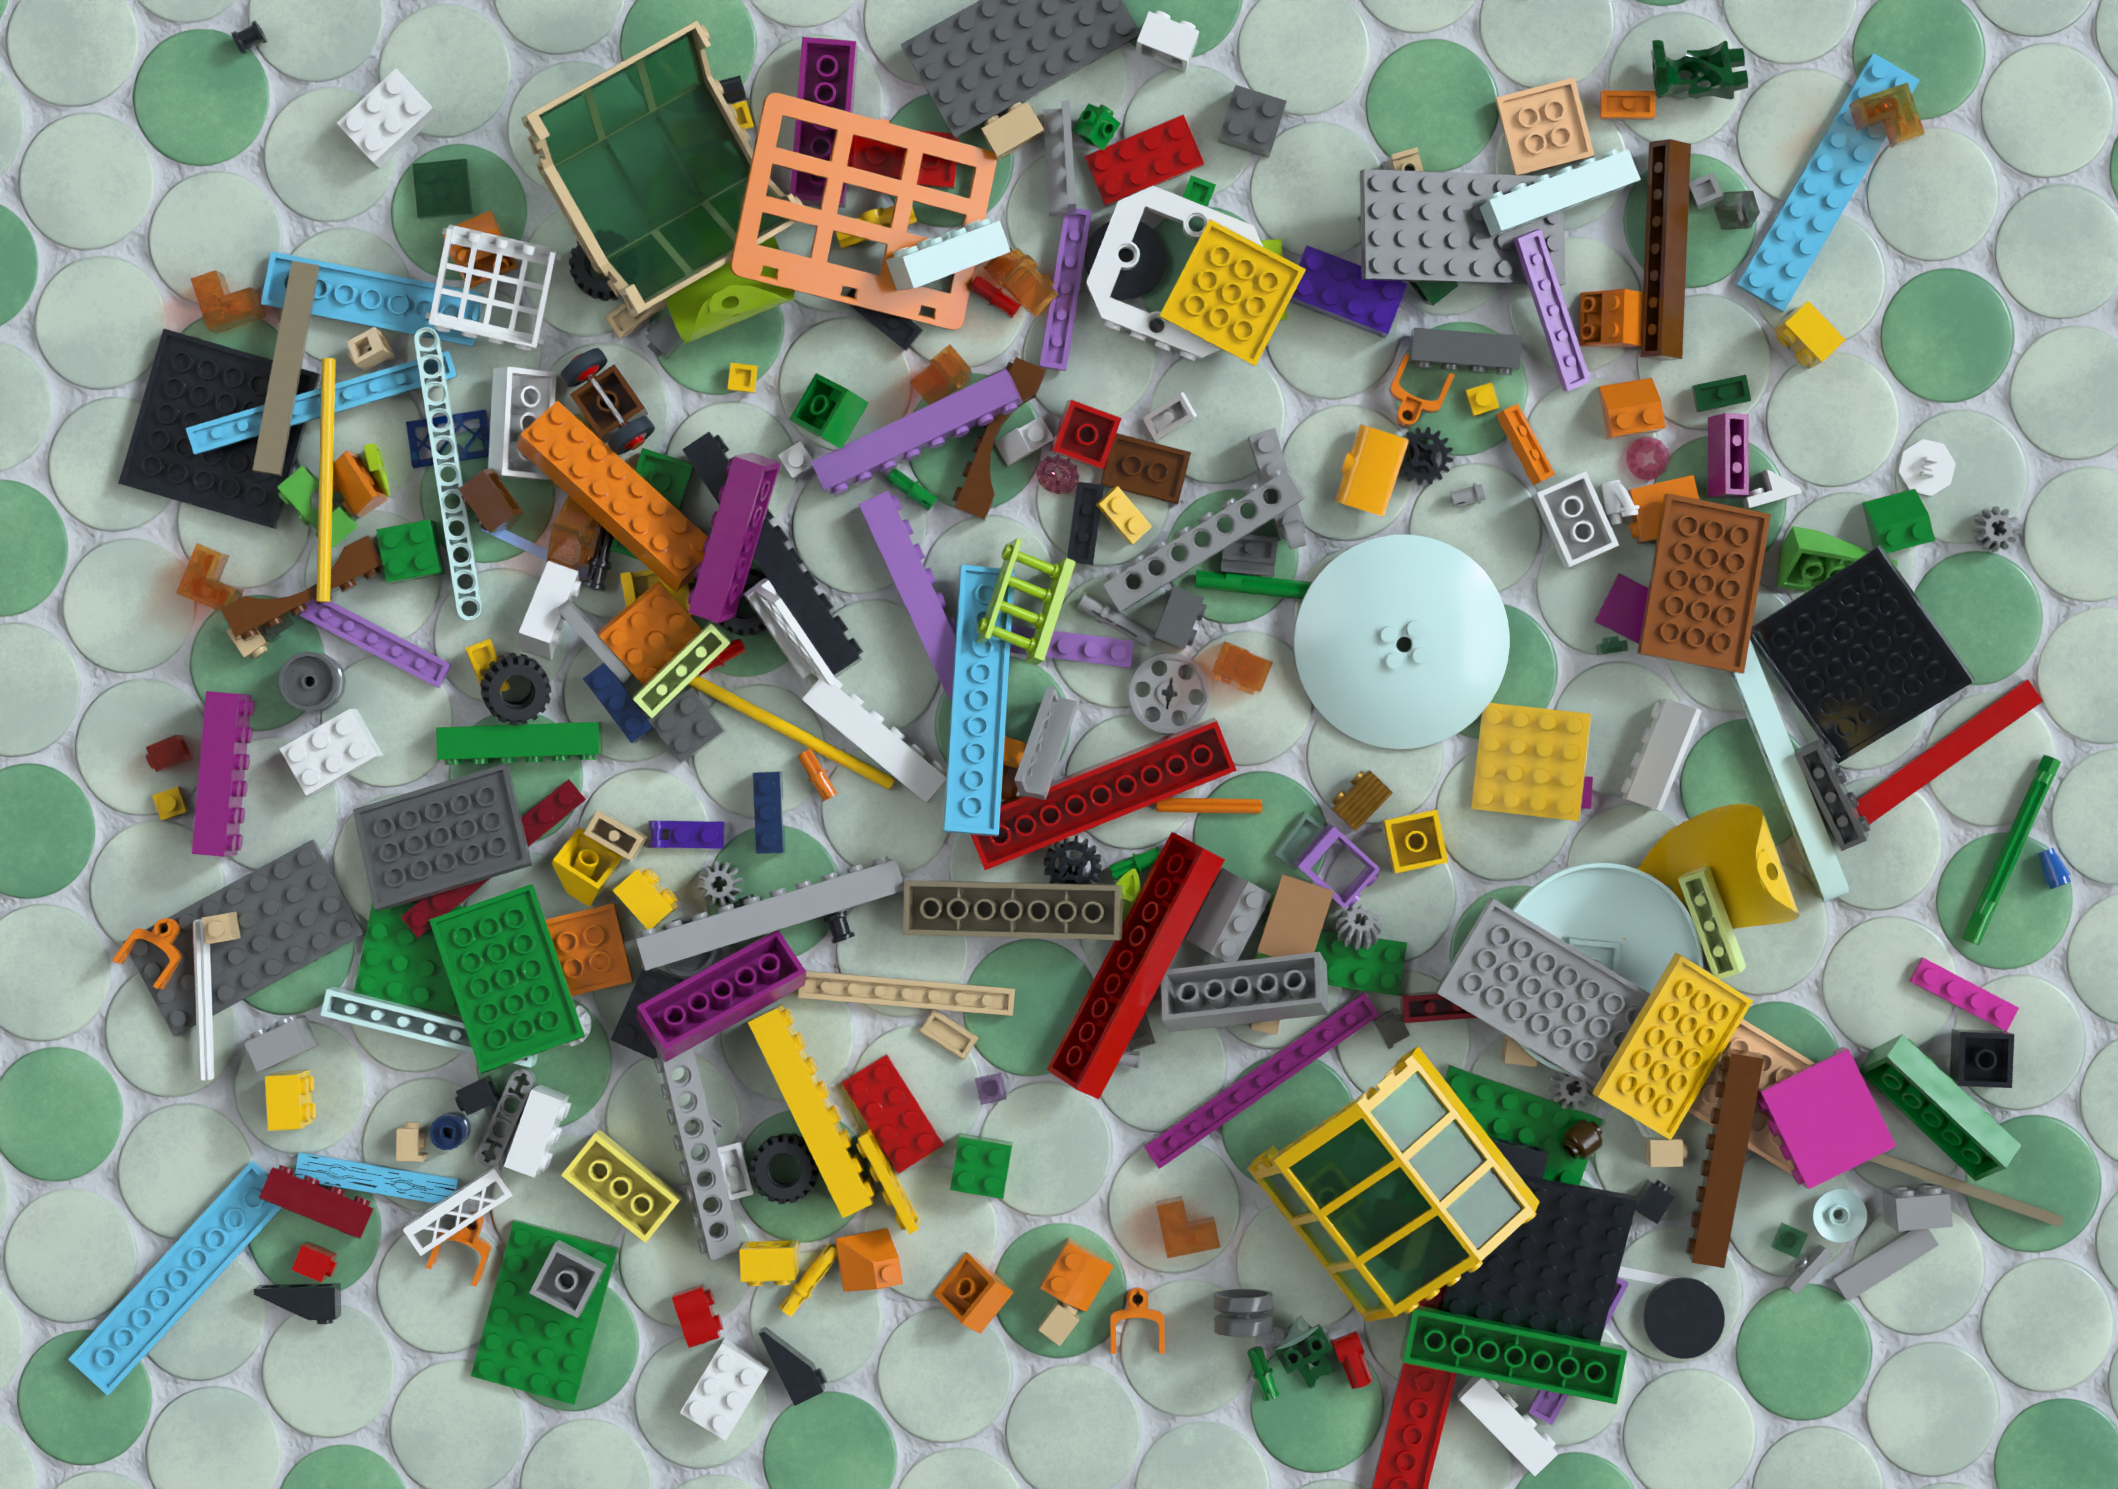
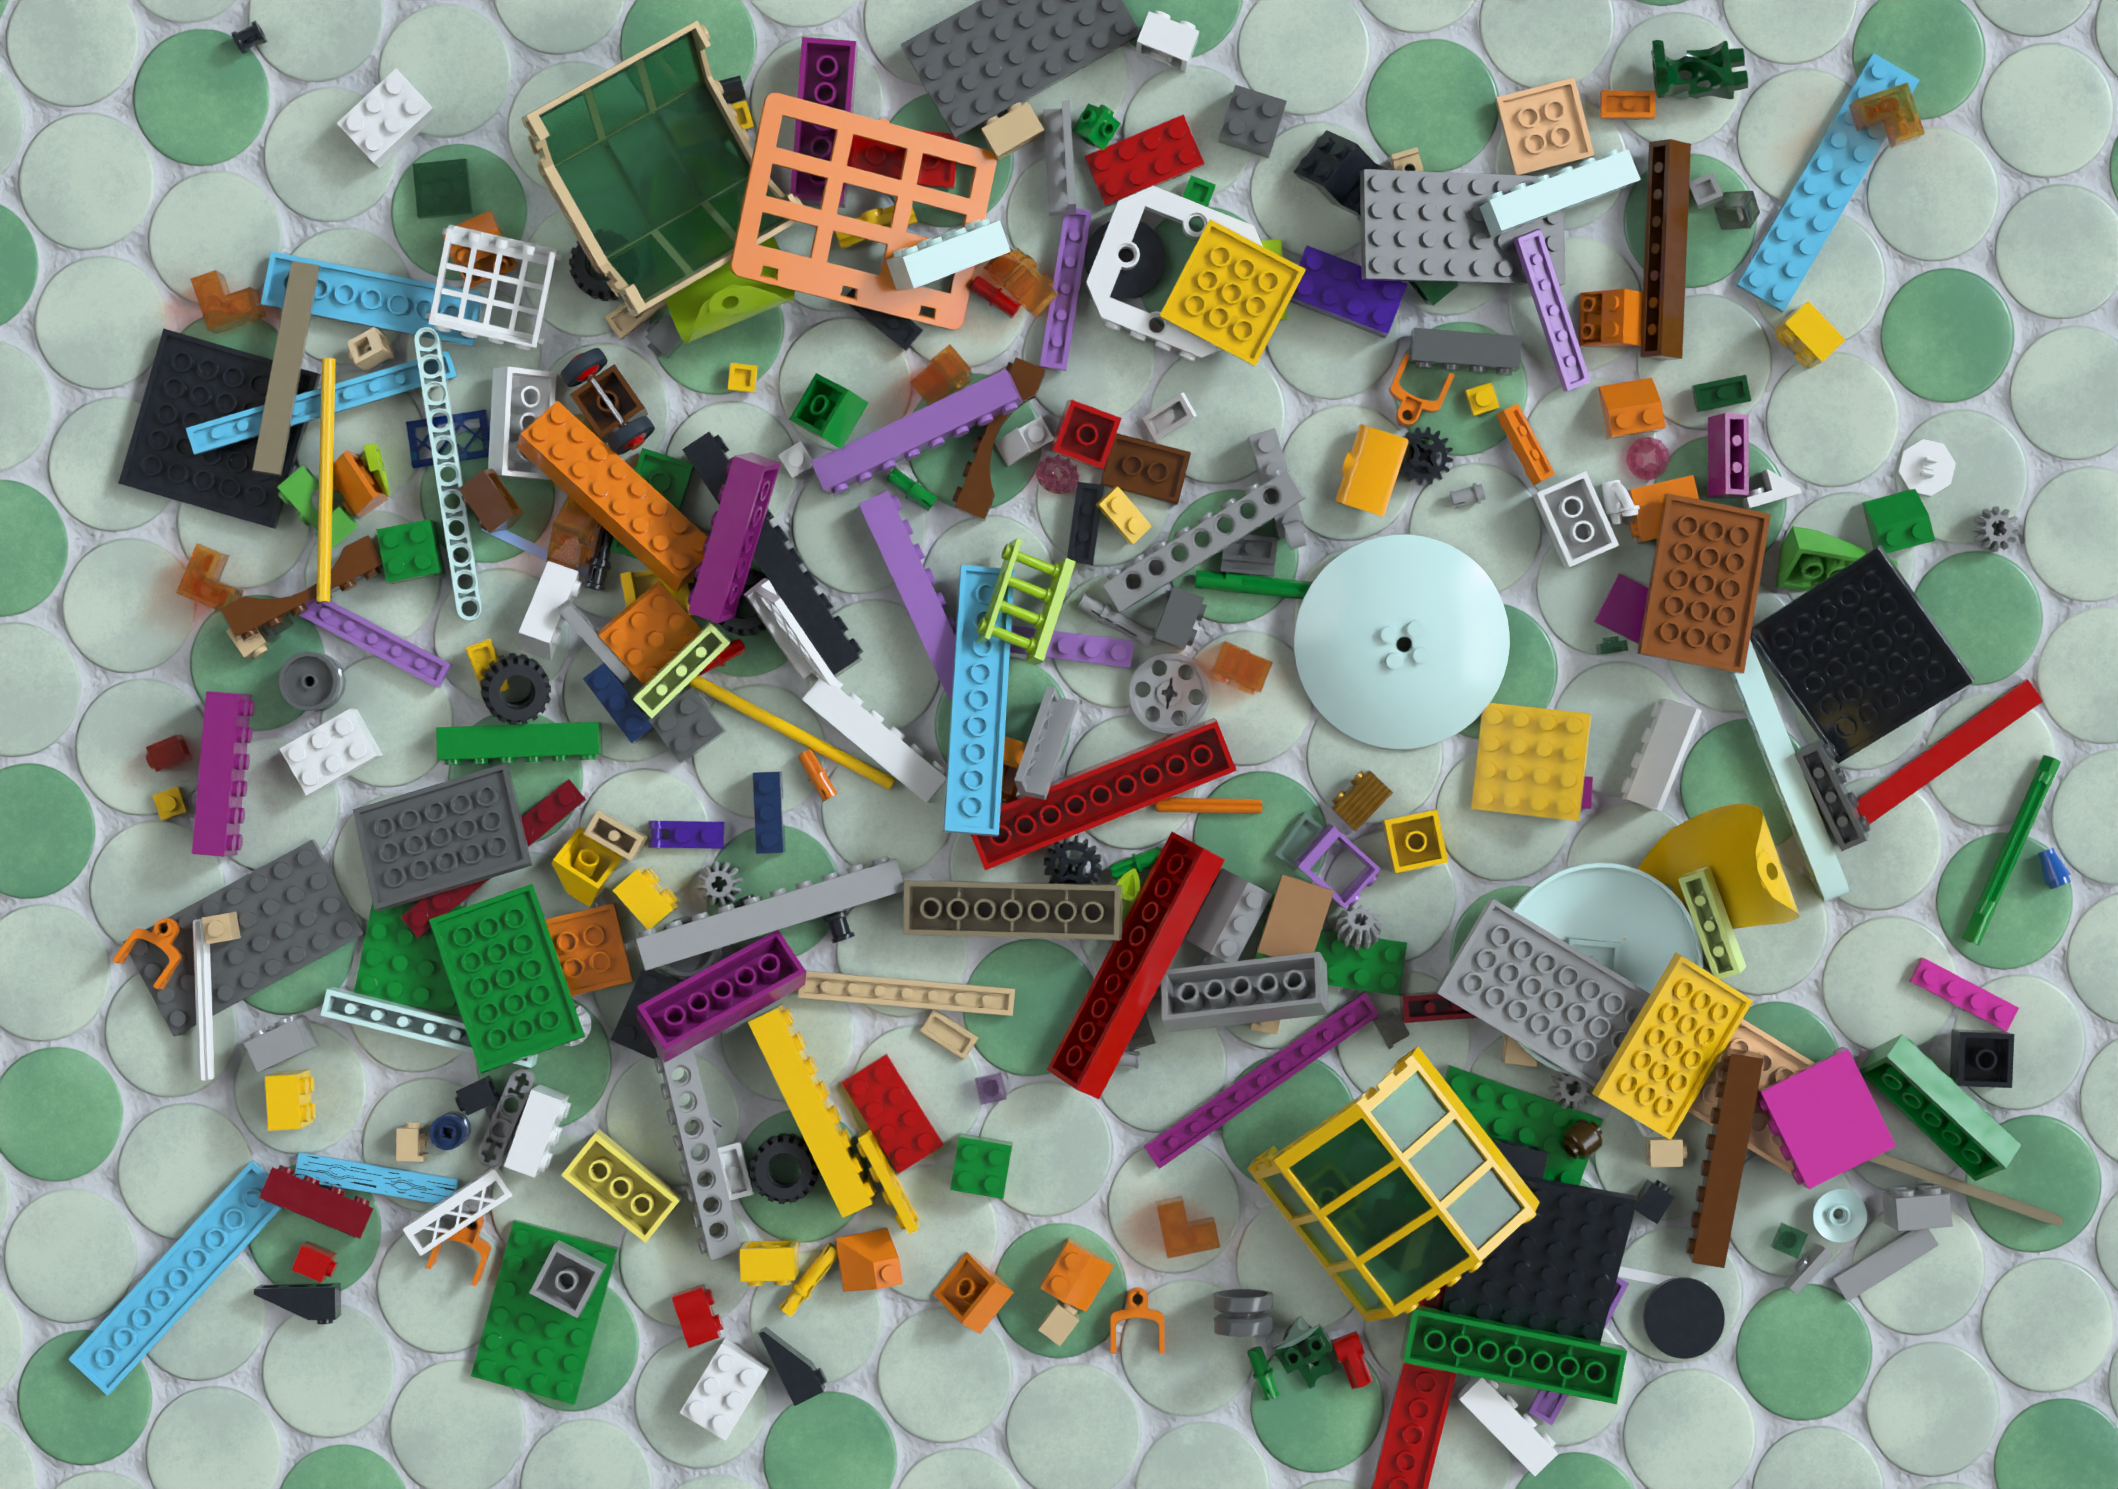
(1335, 170): none -> black bracket

